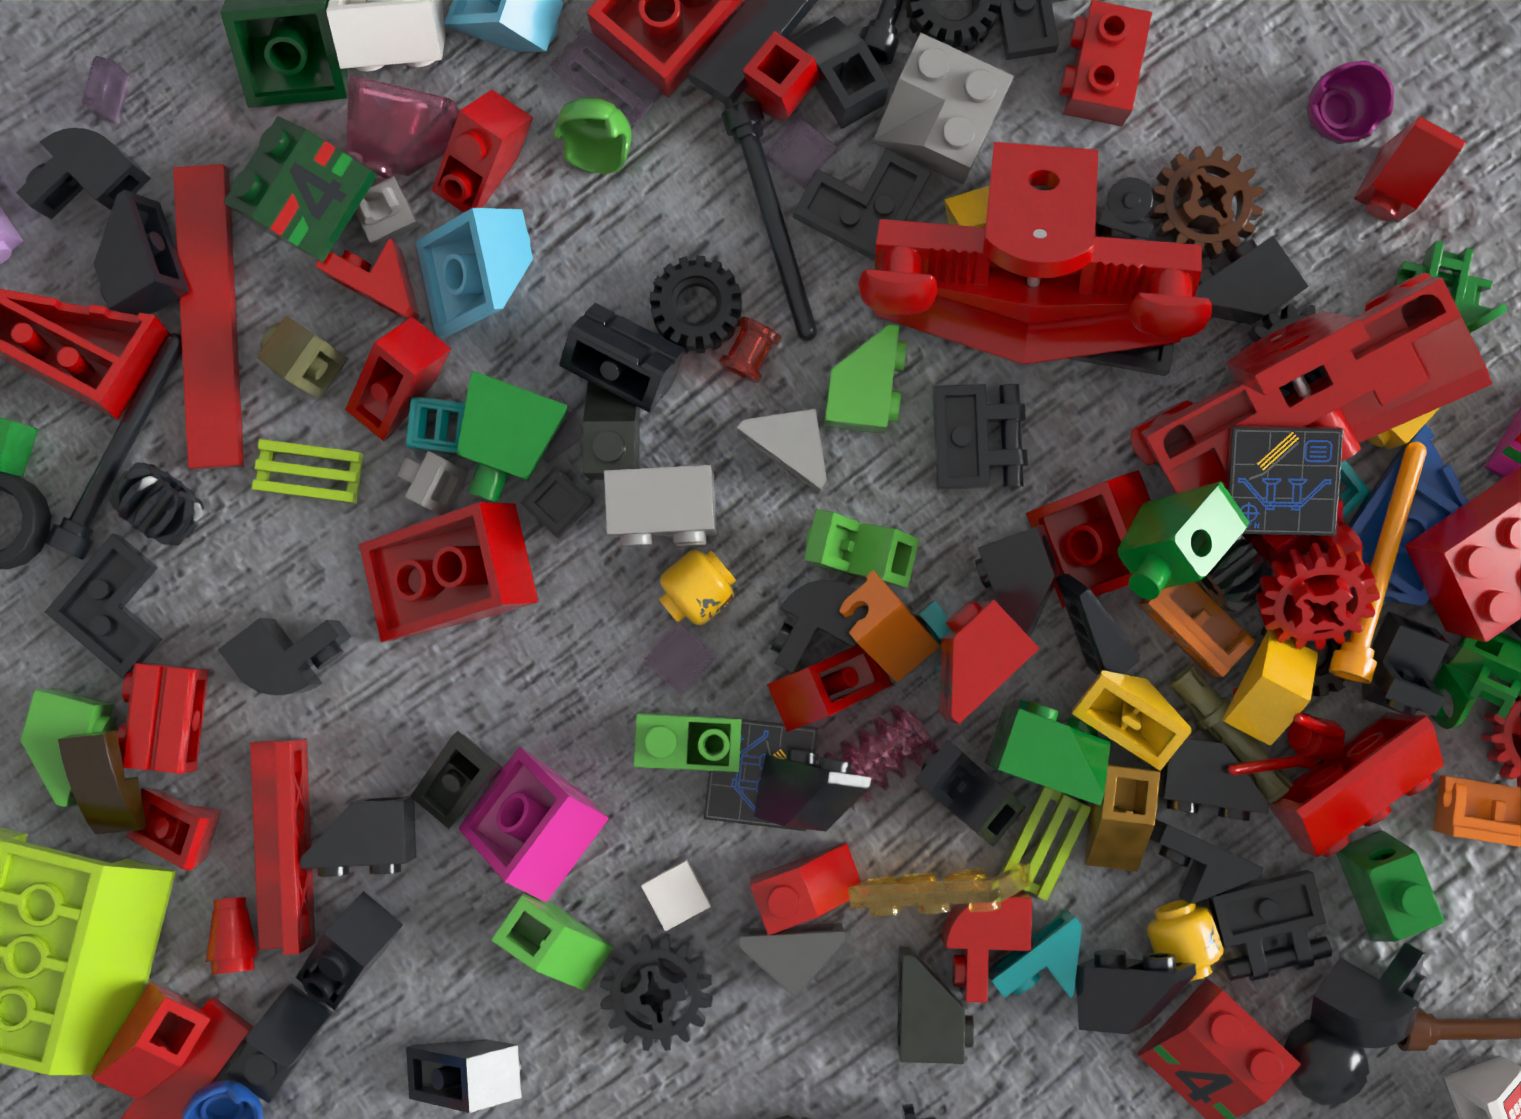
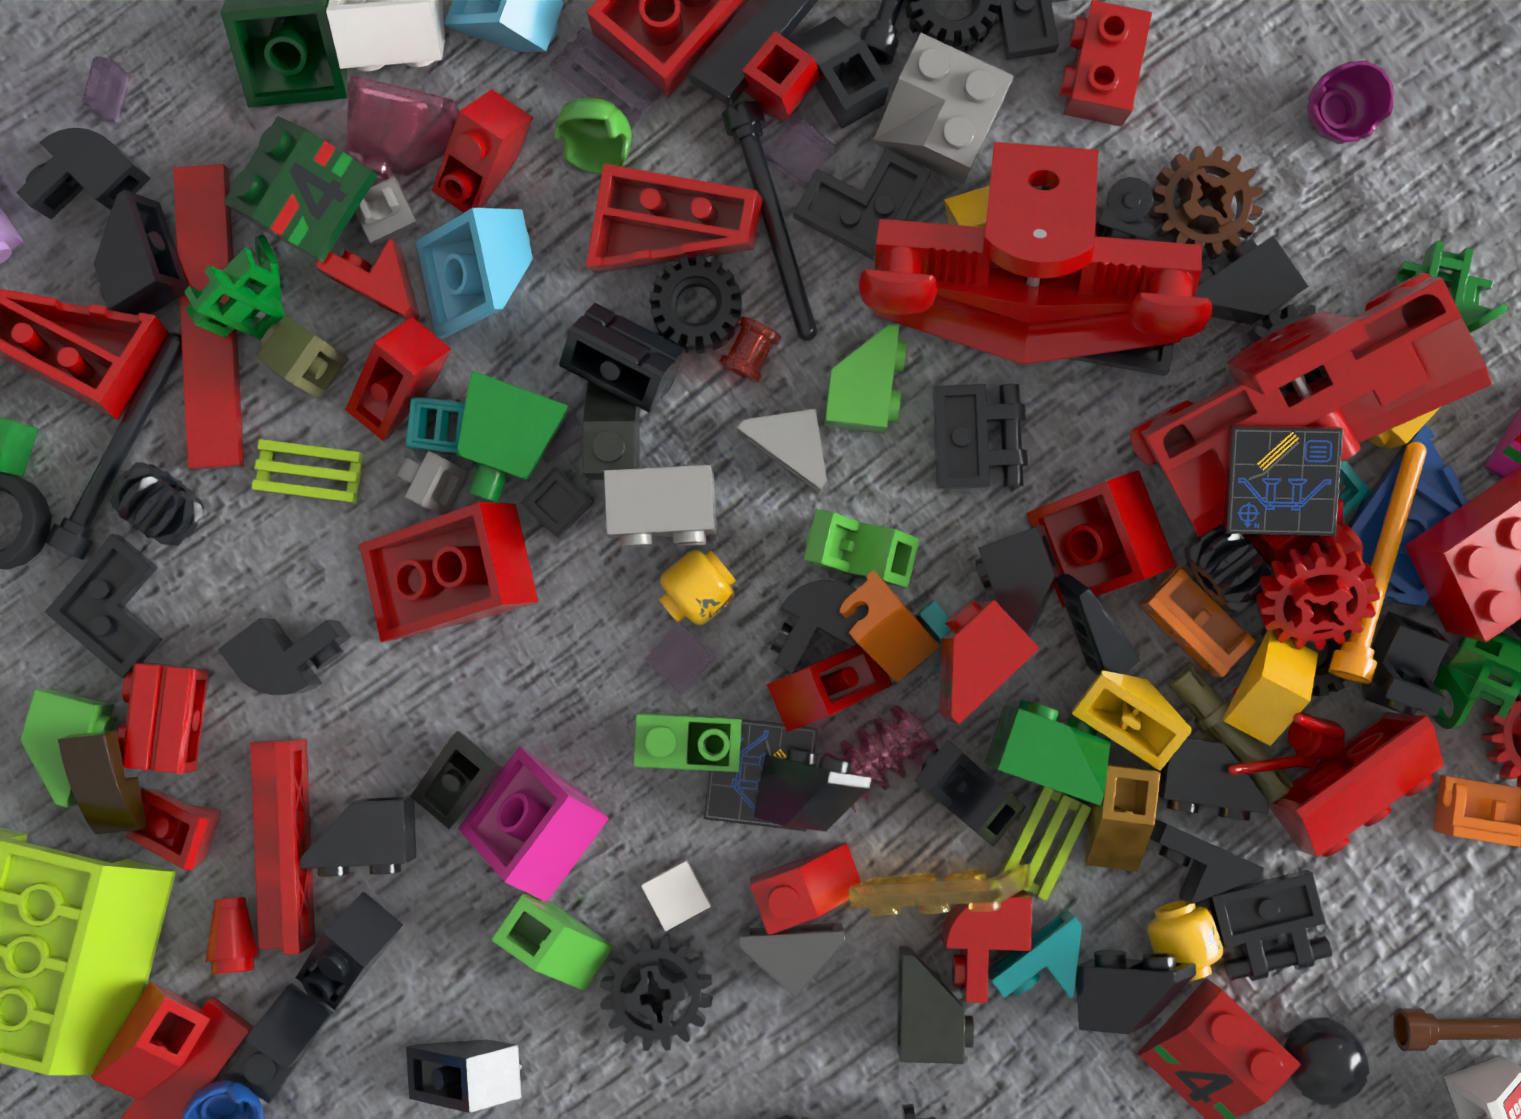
(251, 291): none -> green piece
(664, 217): none -> red wedge
(1180, 538): green torso -> none
(1370, 1009): black brick -> none
(1390, 892): green torso -> none
(1408, 170): red slope -> none

